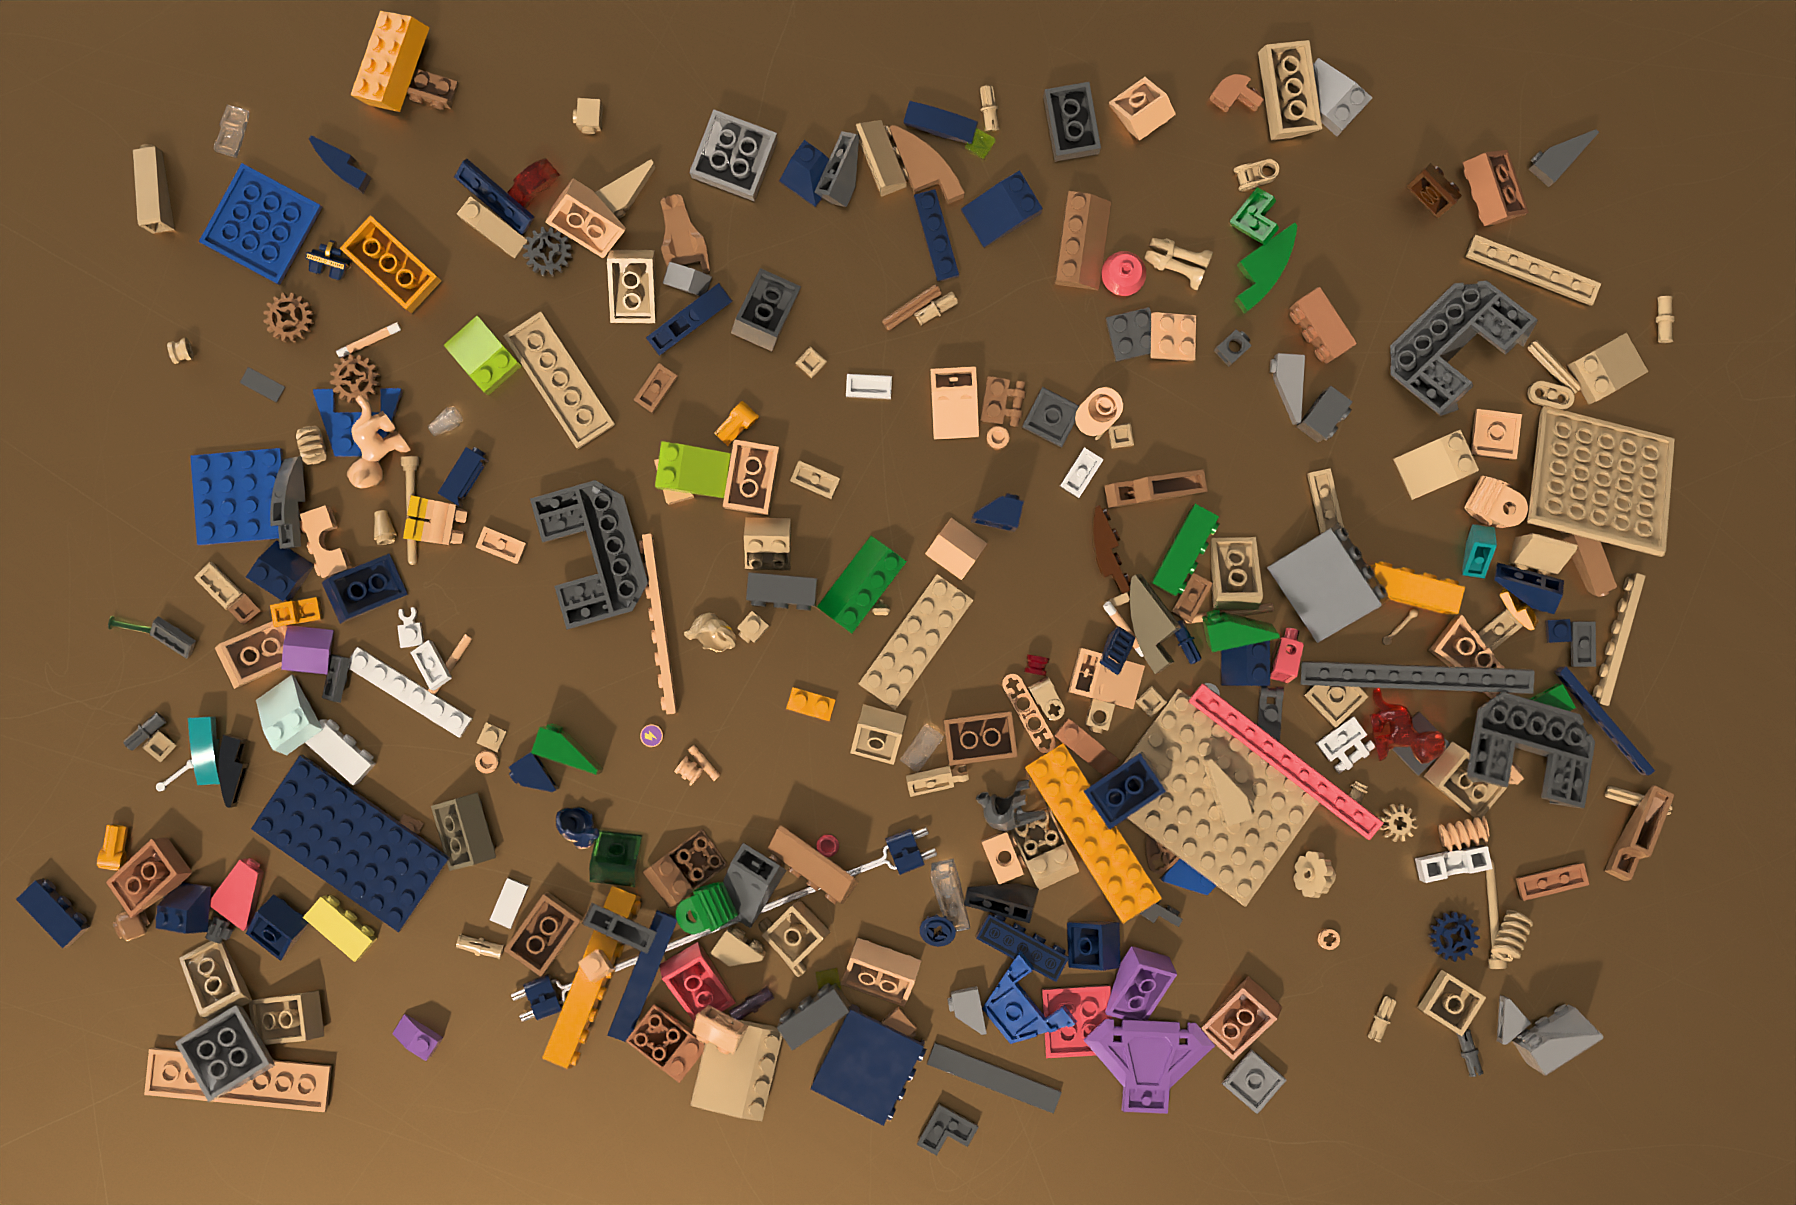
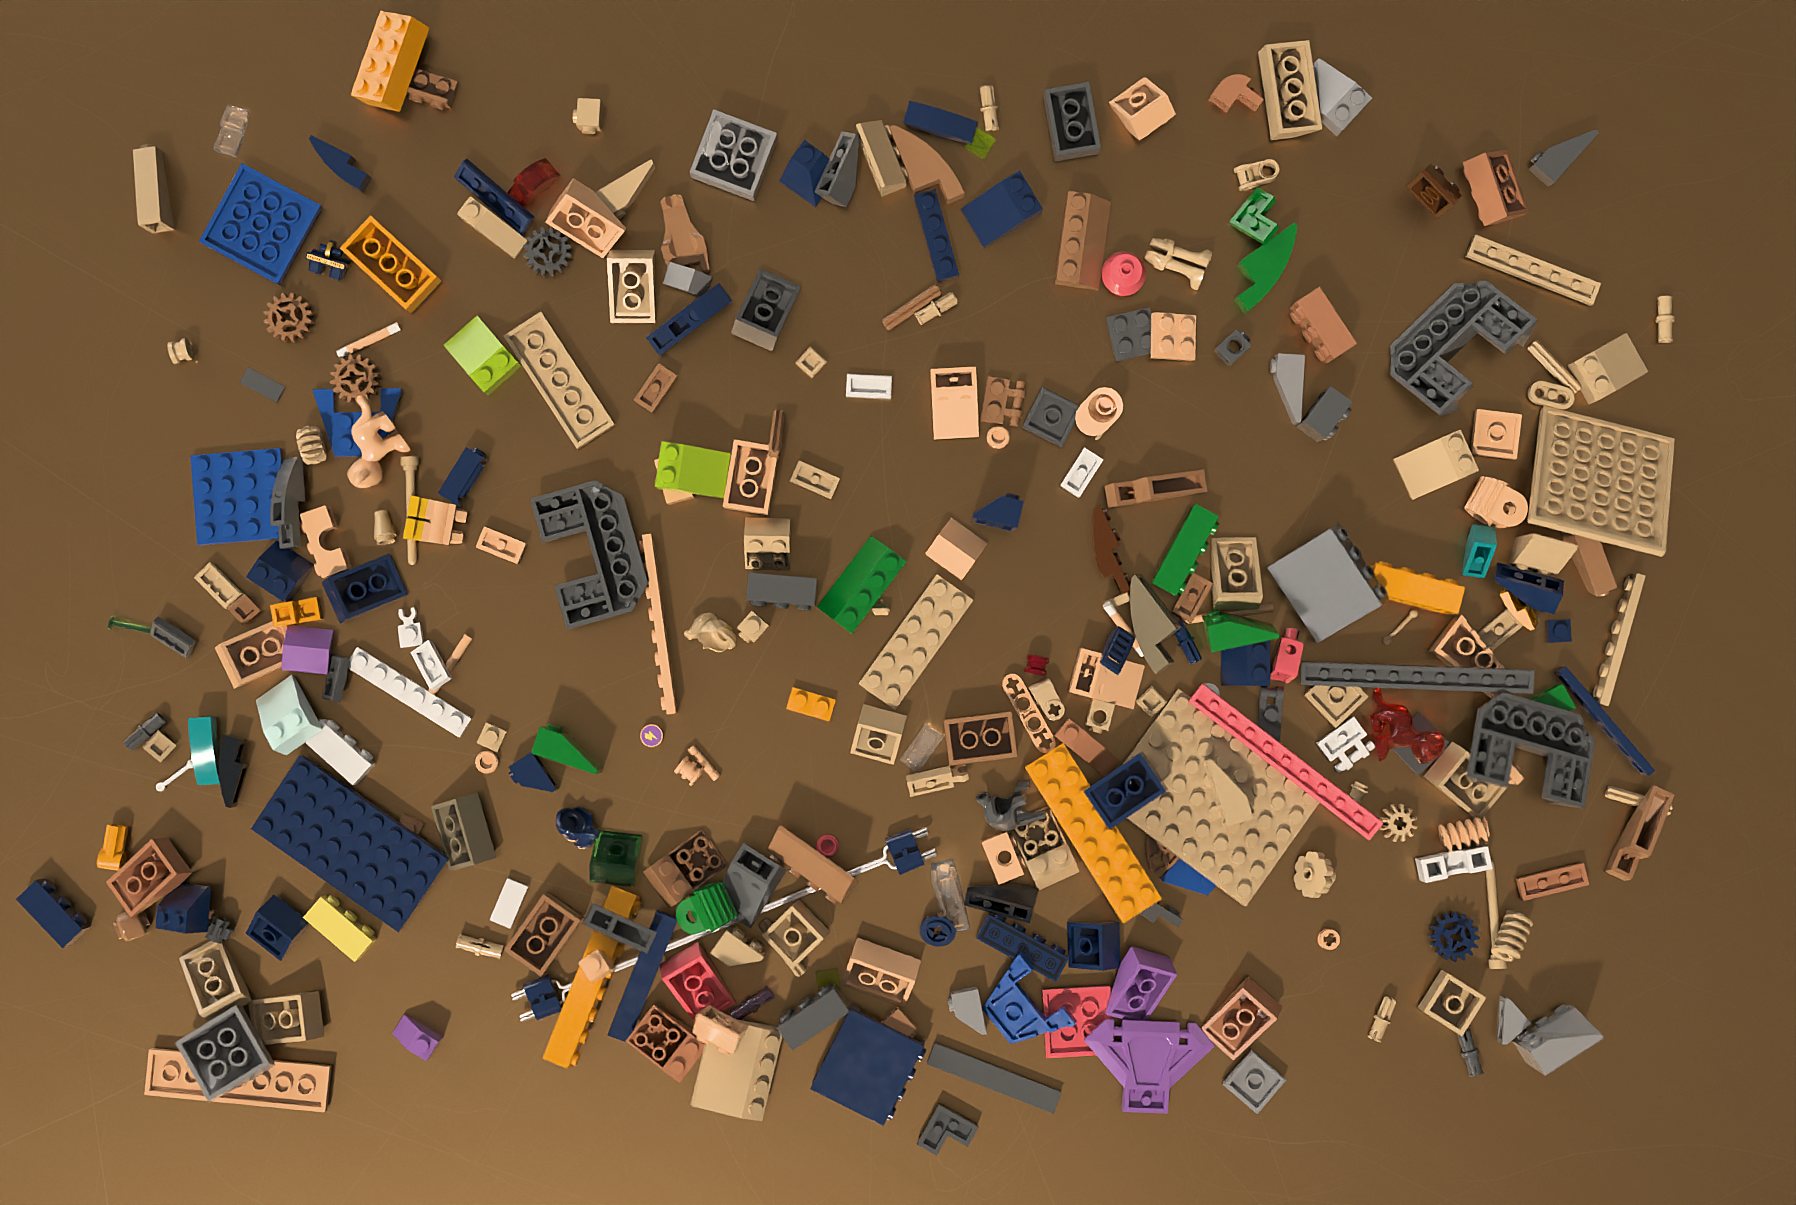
(239, 893): coral slope -> none
(445, 421): clear cone -> none
(739, 419): light orange piece -> none
(776, 434): none -> medium nougat axle
(1120, 435): tan tile -> none
(1325, 499): tan plate -> none
(1583, 644): dark grey plate -> none

